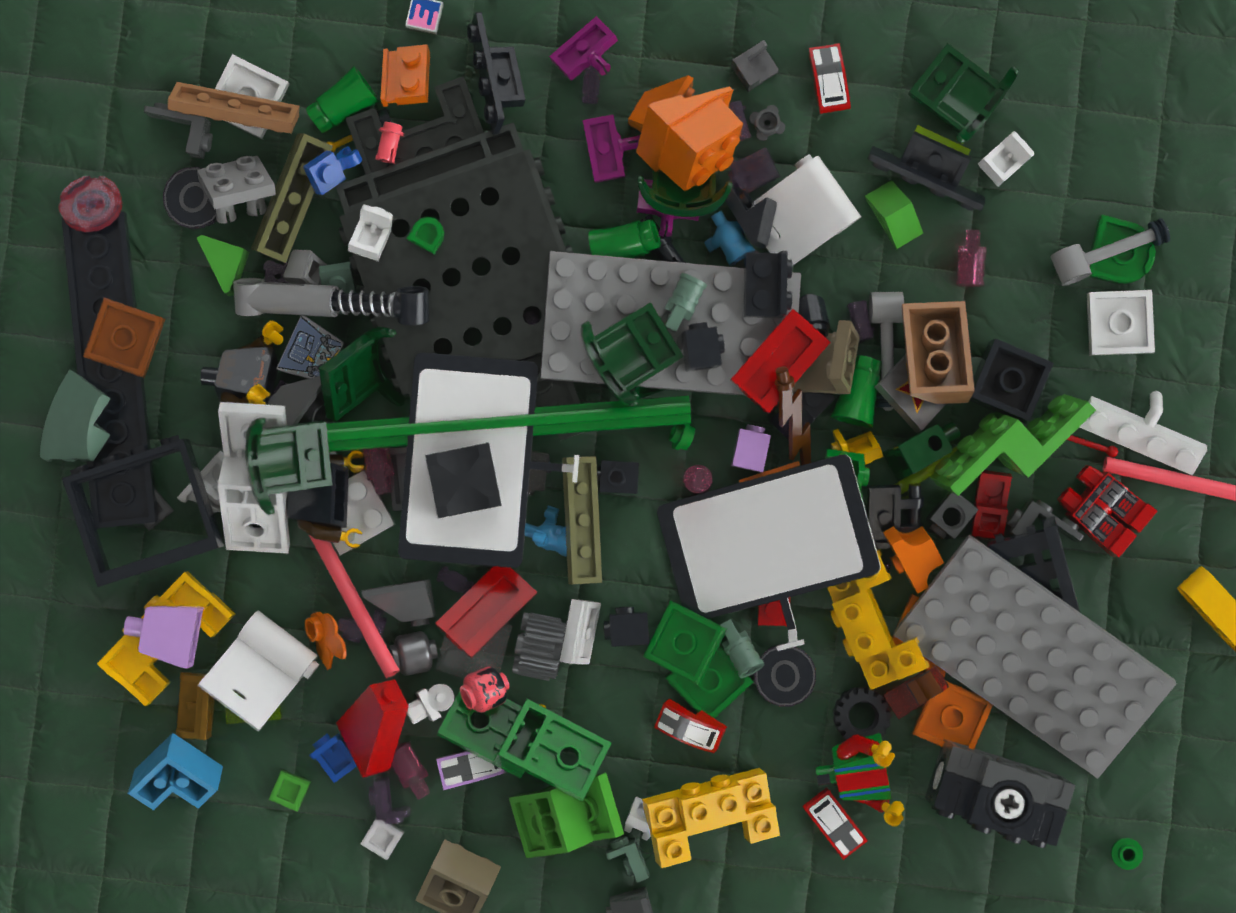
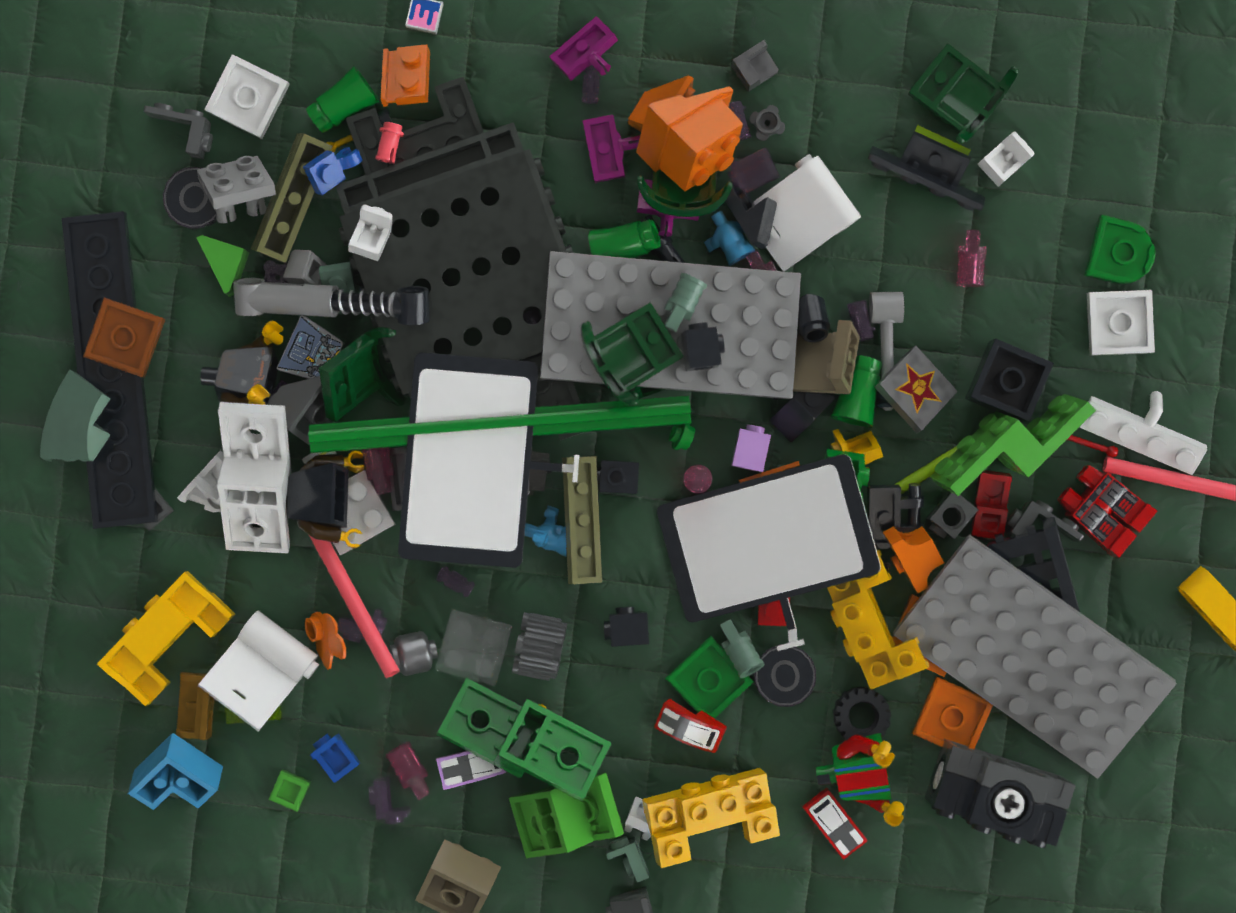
(90, 203): tile -> none
(114, 464): black window -> none
(167, 633): lavender torso -> none
(233, 107): medium nougat plate -> none
(286, 459): dark green piece -> none
(374, 727): red slope -> none
(382, 838): white tile -> none
(405, 601): dark grey slope -> none
(427, 234): green tile -> none
(438, 698): white hips -> none
(463, 480): black brick -> none
(484, 689): coral head -> none
(485, 609): red piece -> none
(498, 72): black bracket -> none
(580, 632): white plate -> none
(685, 642): green tile -> none
(767, 284): black bracket -> none
(791, 345): red piece -> none
(791, 408): reddish brown piece -> none
(829, 78): slope -> none
(895, 214): bright green slope -> none
(915, 691): leg -> none
(921, 449): dark green torso -> none
(938, 352): medium nougat slope -> none
(1074, 264): light grey piece -> none
(1118, 849): green plate -> none

